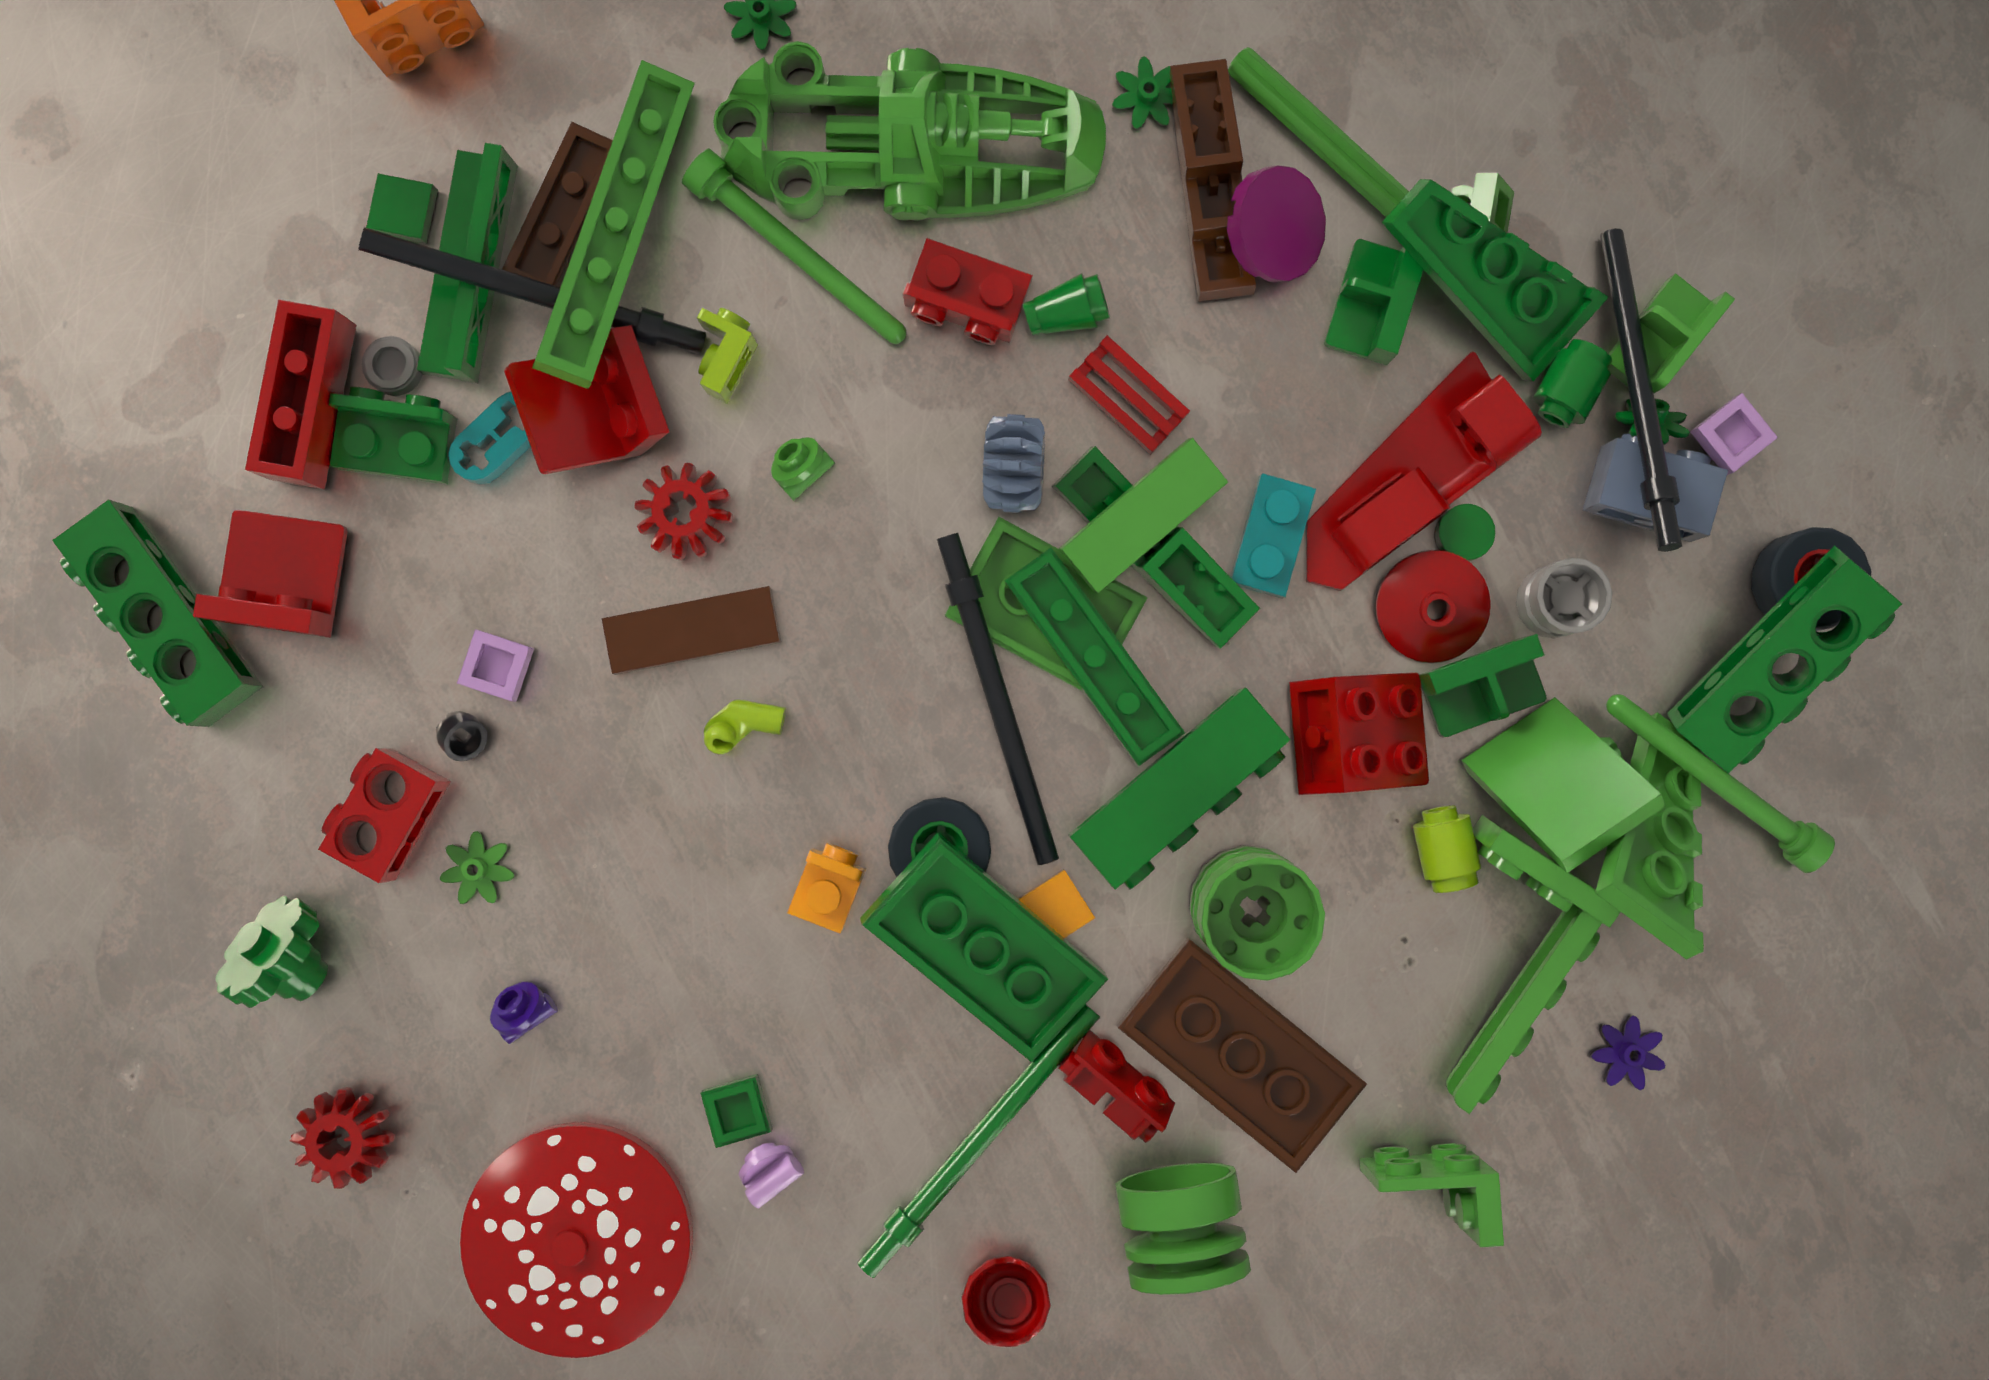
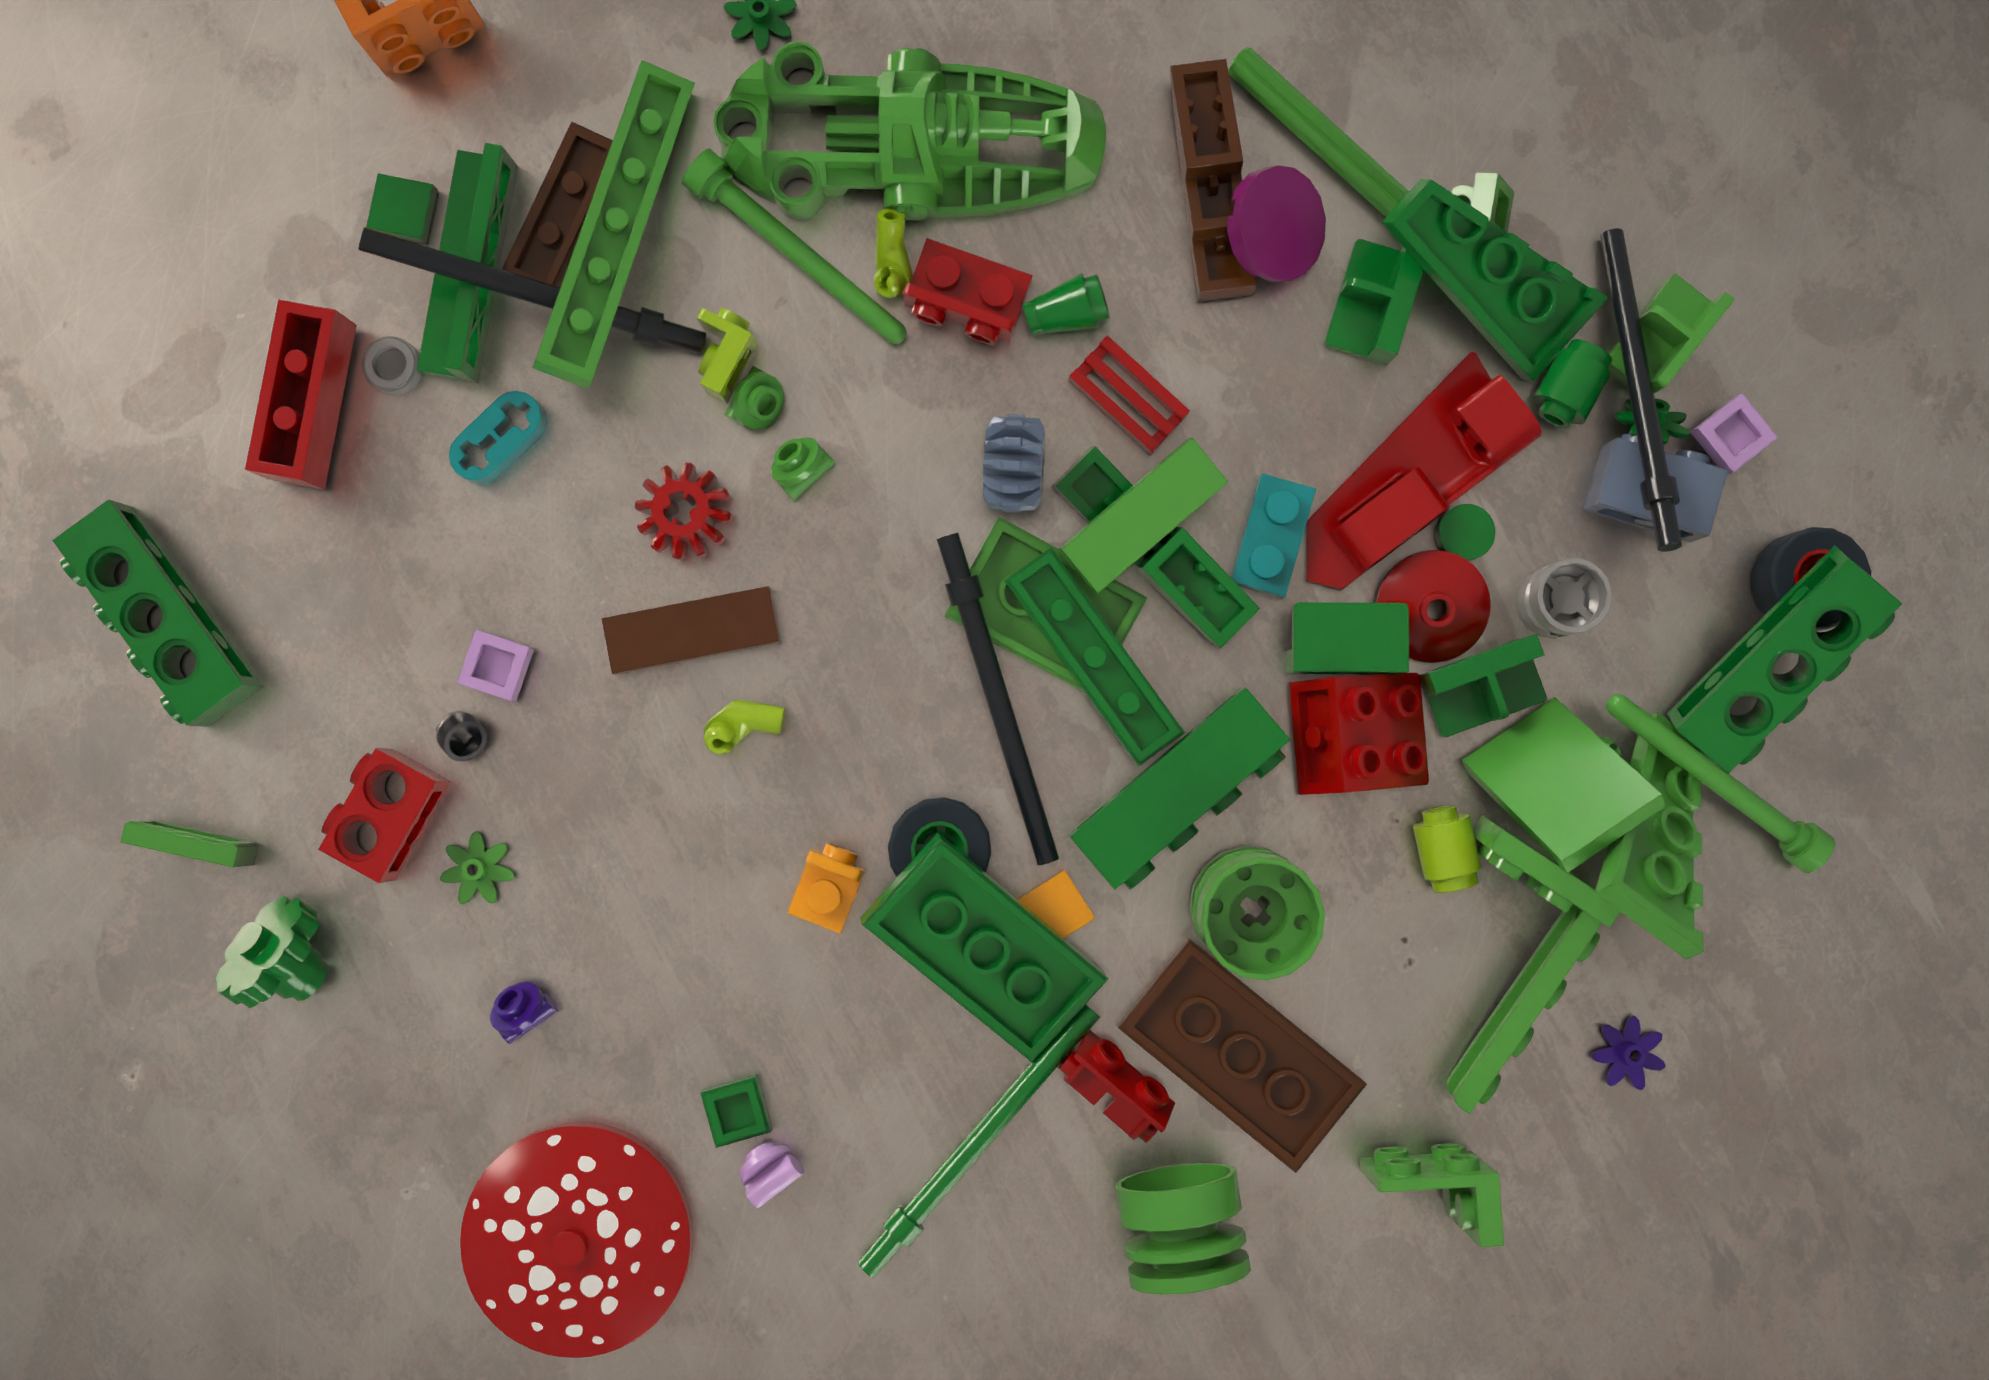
(189, 843): none -> bright green tile
(278, 574): red bracket -> none
(322, 1144): red gear -> none
(391, 436): green bracket -> none
(594, 425): red bracket -> none
(756, 400): none -> bright green plate
(891, 254): none -> lime arm
(1005, 1302): red hair -> none
(1144, 101): green plant -> none
(1349, 639): none -> green panel

